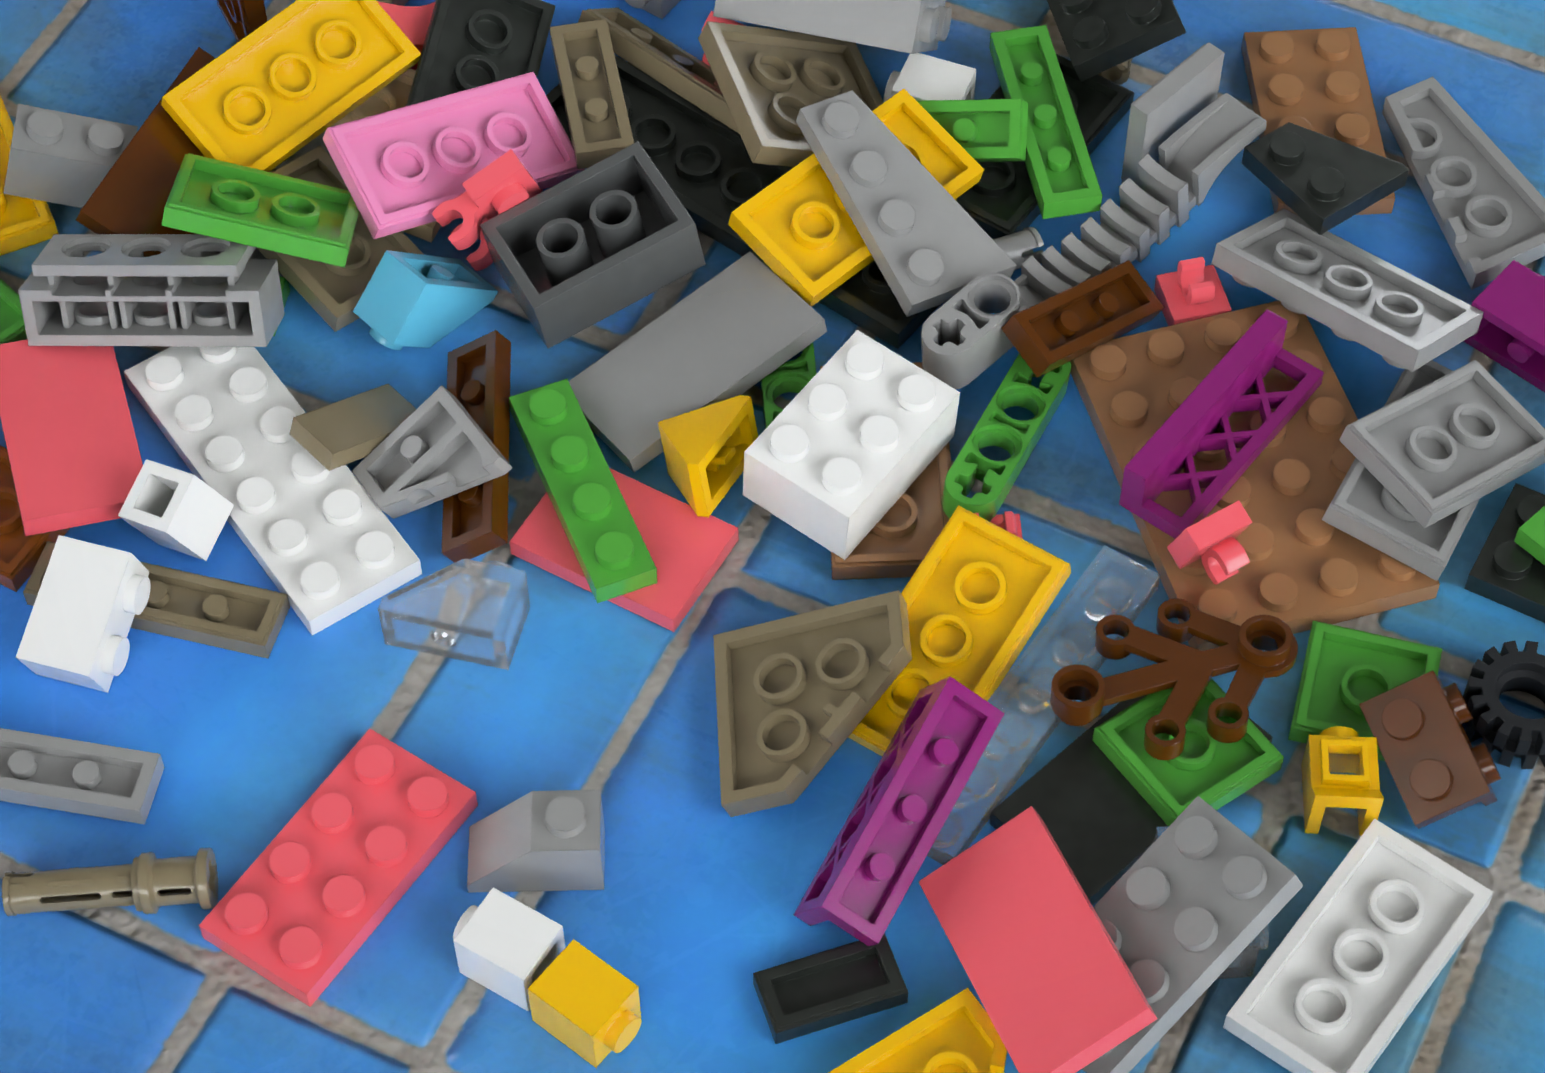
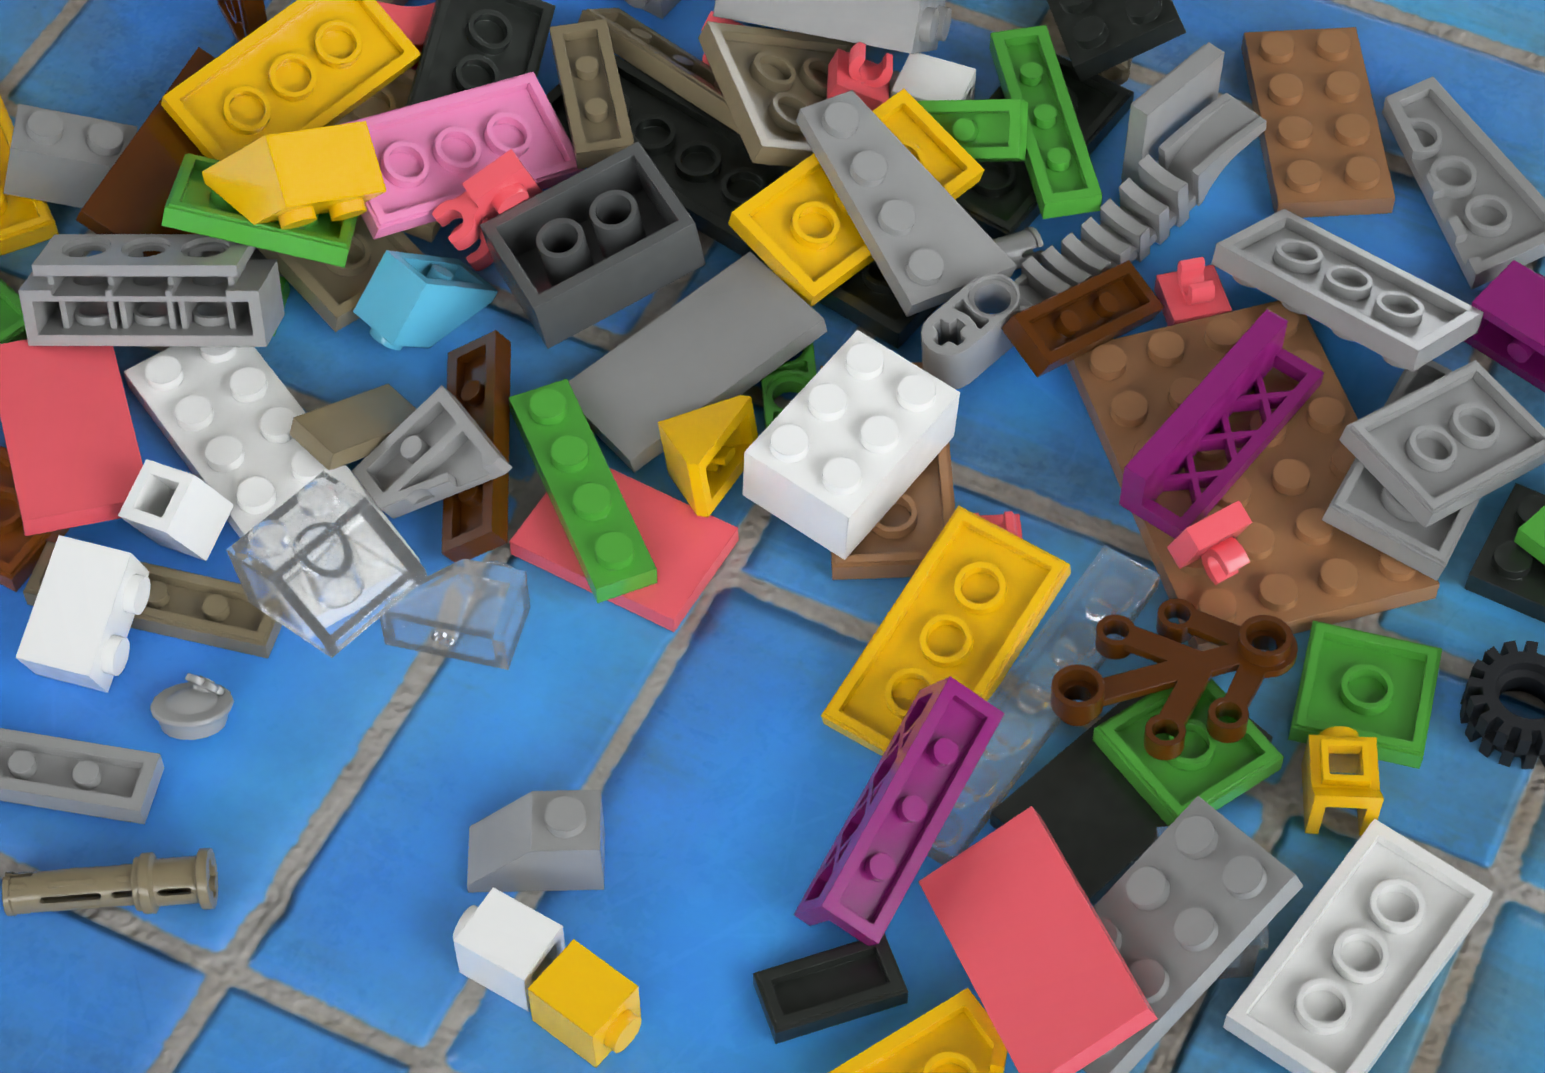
(192, 708): none -> light grey hat
(301, 175): none -> yellow slope
(325, 564): none -> clear slope
(339, 867): coral plate -> none
(798, 692): dark tan plate -> none
(855, 73): none -> coral tile
(1005, 432): bright green beam -> none
(1320, 175): pearl dark grey wing -> none
(1429, 750): reddish brown bracket -> none

